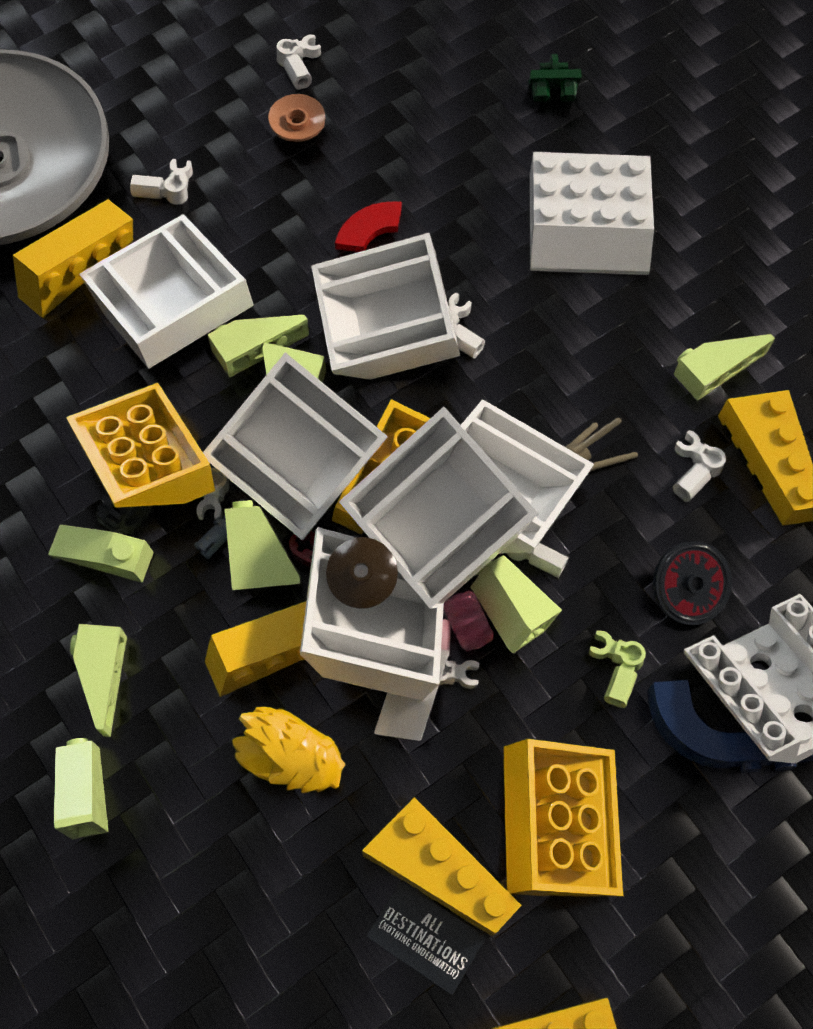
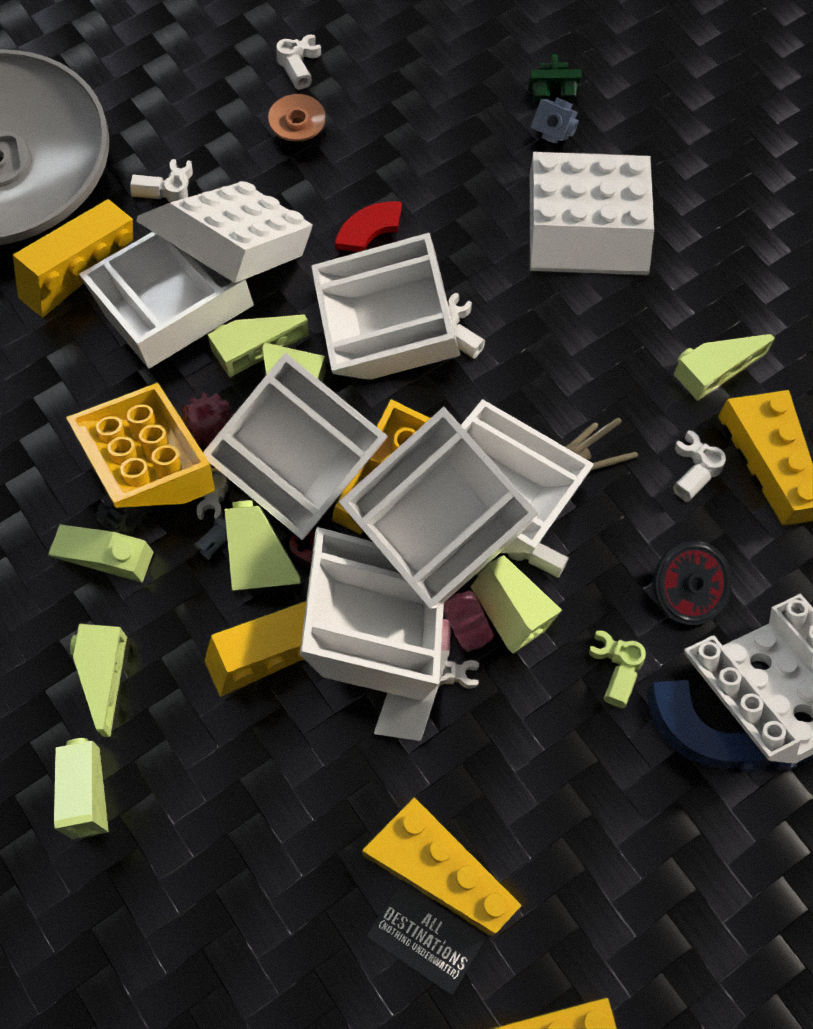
(206, 417): none -> clear pink gear
(232, 230): none -> white slope
(287, 751): yellow head -> none
(367, 590): dark brown dish -> none
(545, 120): none -> sand blue brick
(561, 820): yellow slope -> none

